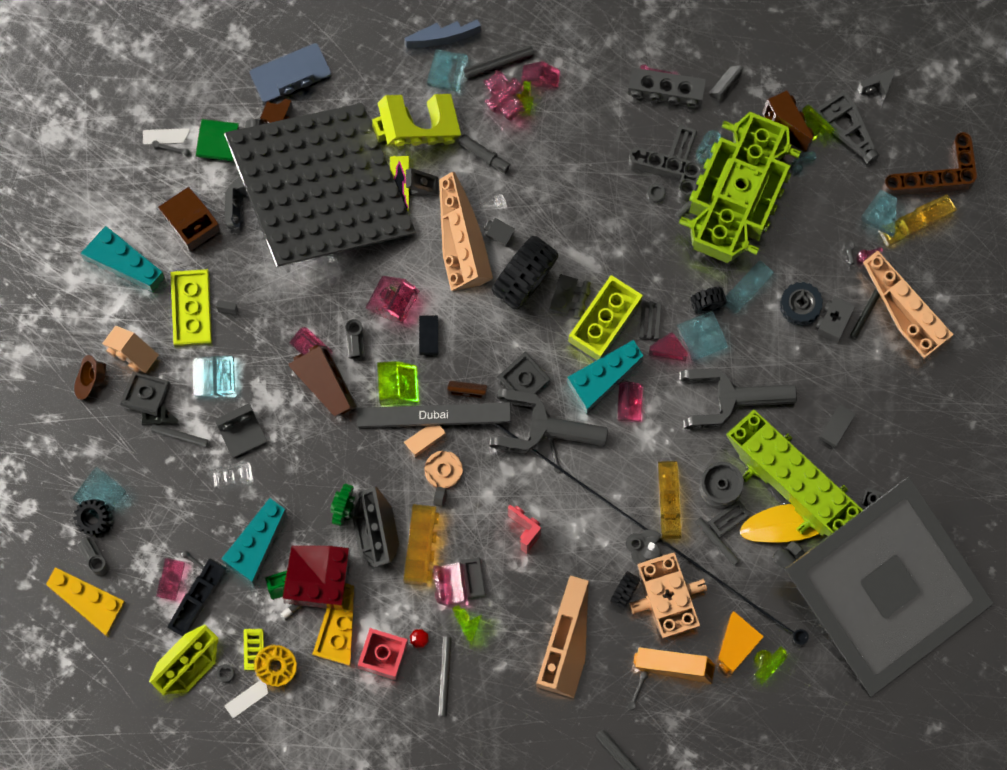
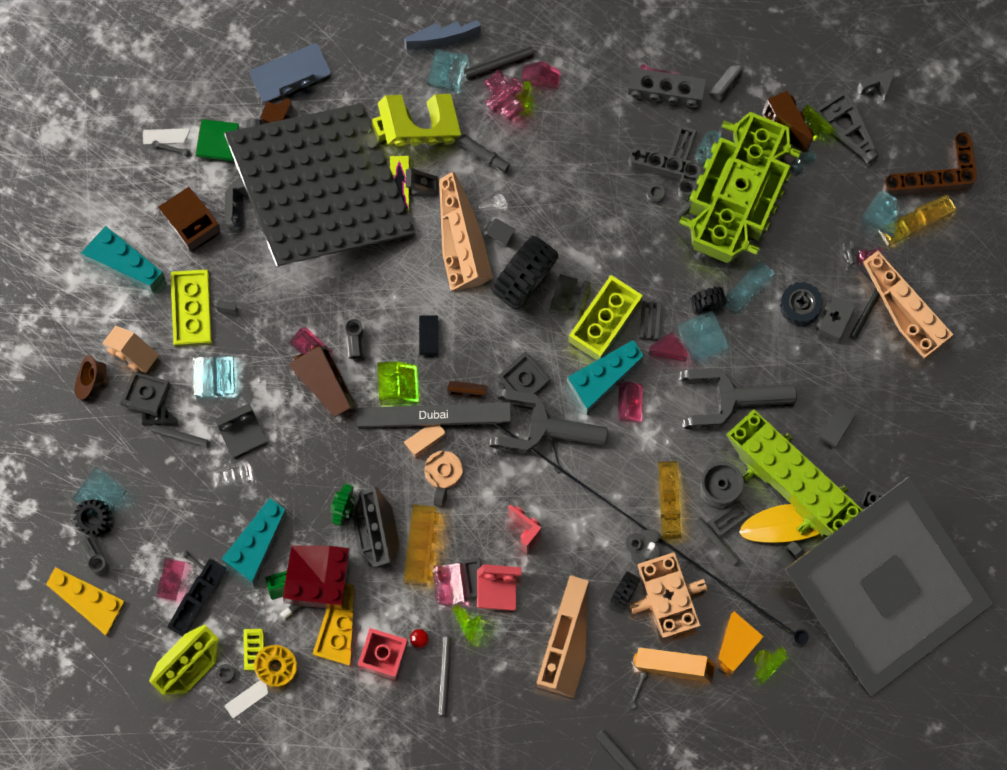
(393, 298): clear pink slope -> none
(497, 587): none -> coral bracket

